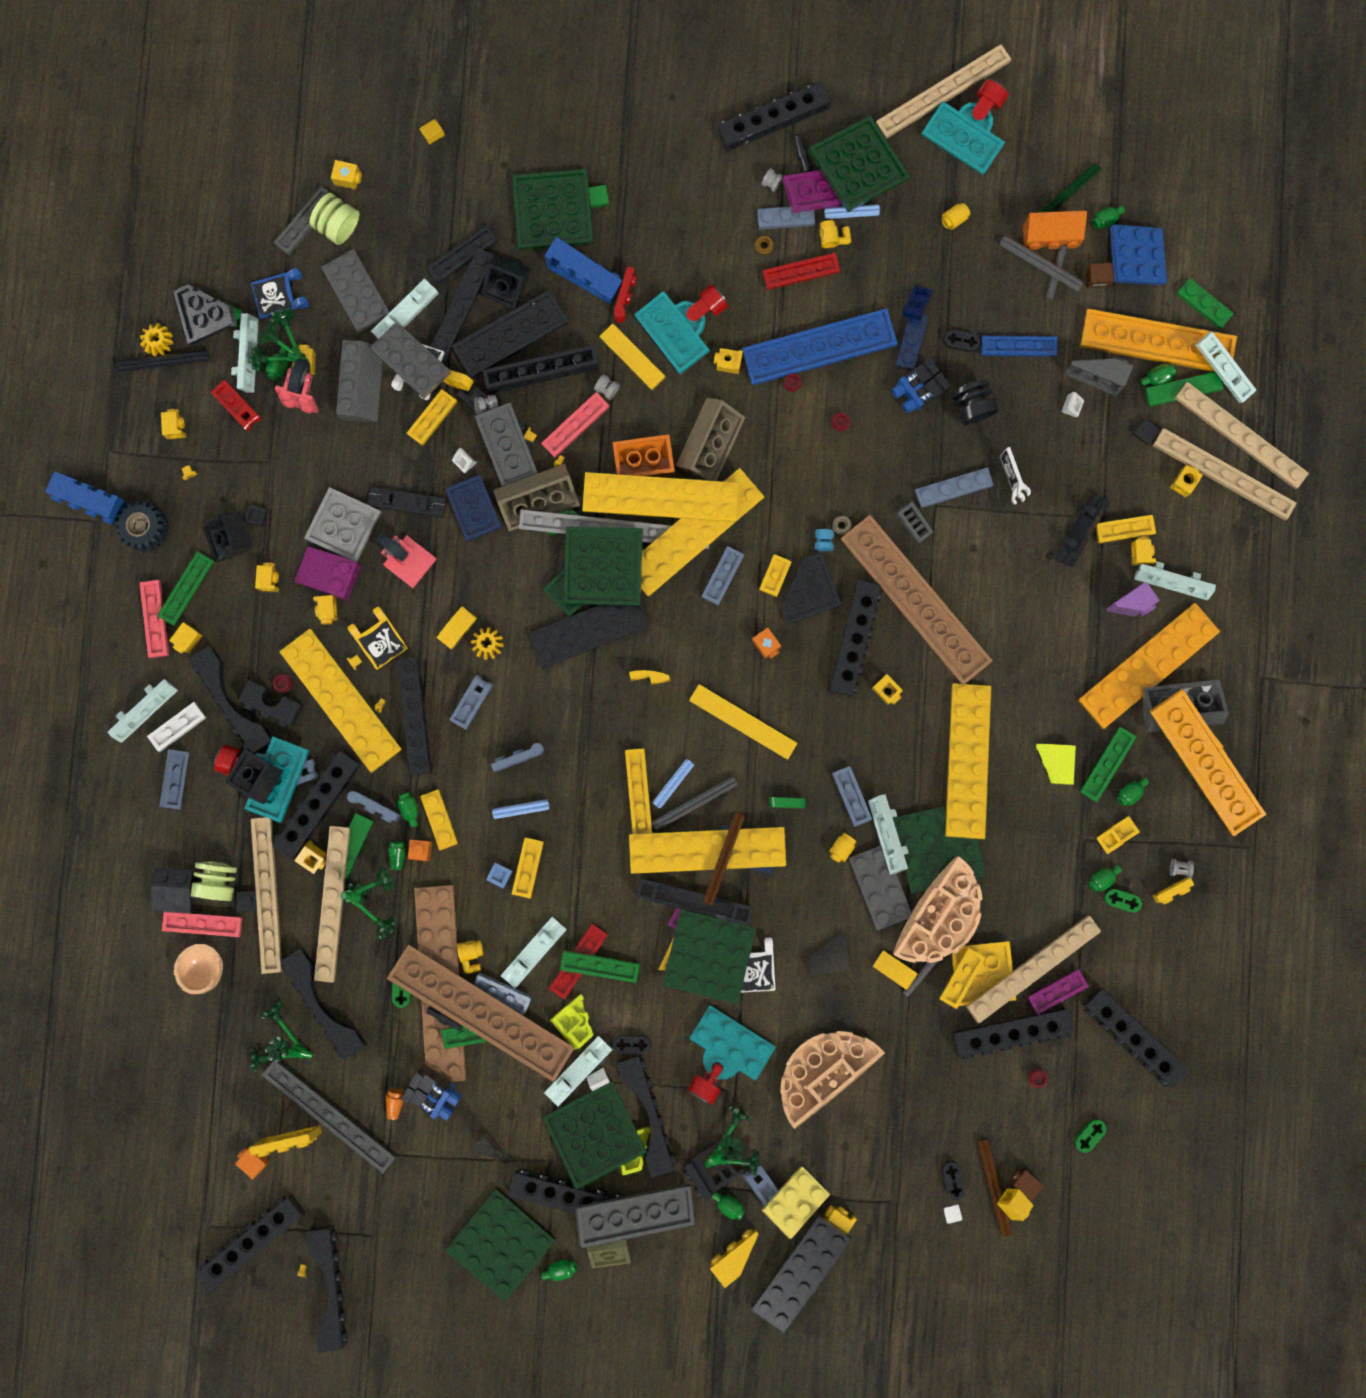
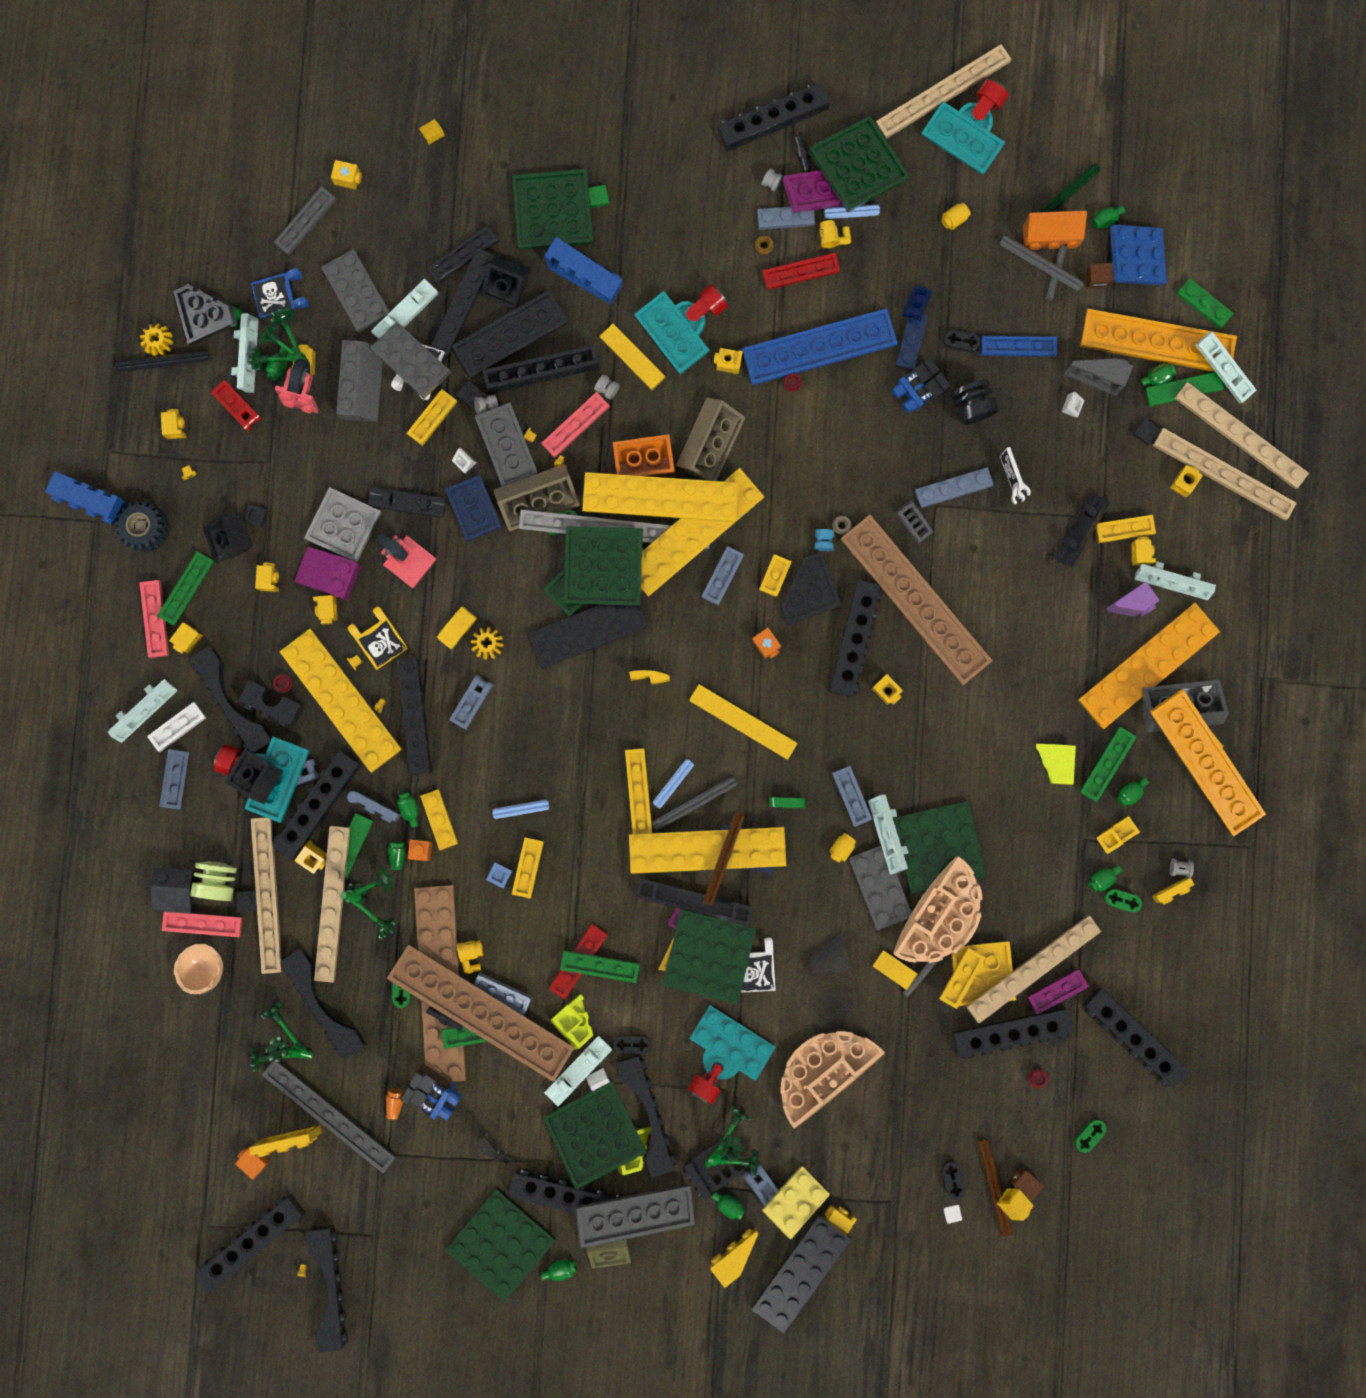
(334, 218): yellowish green wheel -> none
(458, 380): yellow beam -> none
(518, 757): sand blue plate -> none
(533, 952): light aqua hinge -> none
(624, 294): red plate -> none
(840, 421): dark red plate -> none
(968, 761): yellow plate -> none

